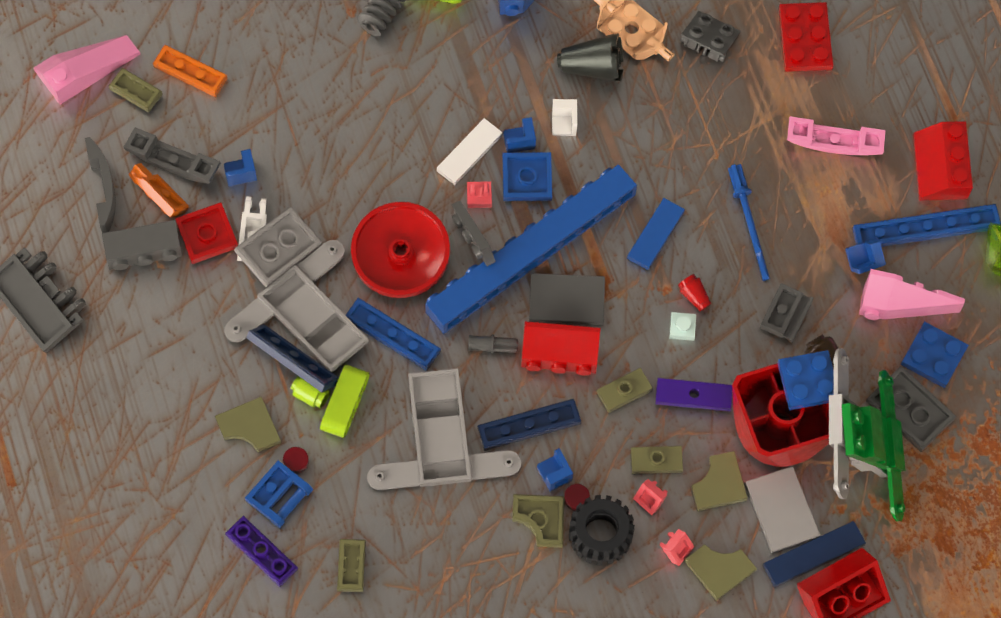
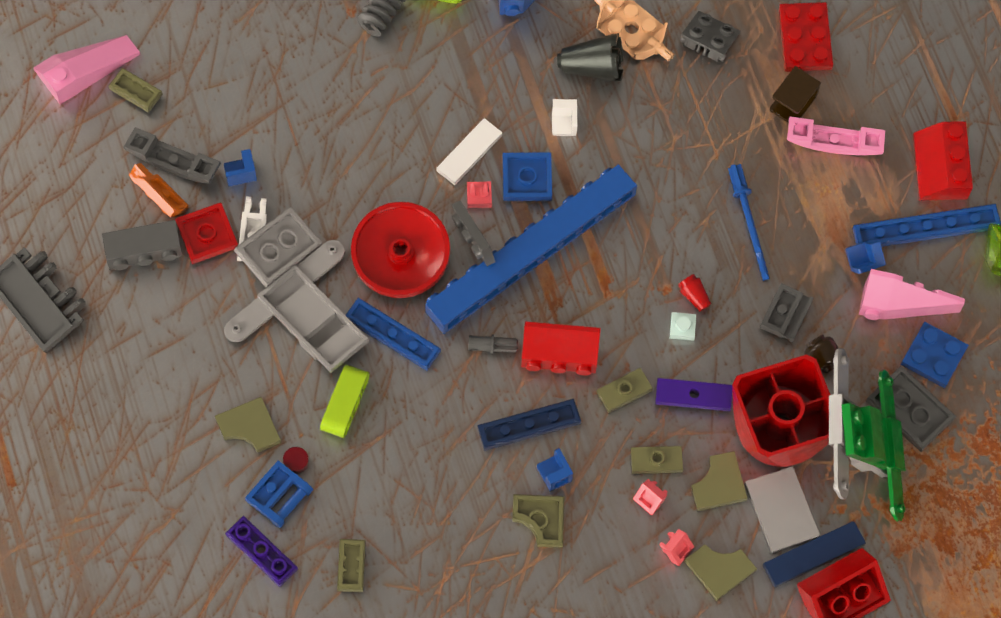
(106, 209): dark grey slope -> none
(190, 70): orange tile -> none
(292, 358): dark blue tile -> none
(308, 394): lime brick -> none
(440, 440): light grey piece -> none
(520, 138): blue panel -> none
(567, 299): dark grey tile -> none
(575, 495): dark red tile -> none
(605, 510): black tyre -> none
(655, 234): blue tile -> none
(795, 95): none -> dark brown piece
(807, 379): blue plate -> none

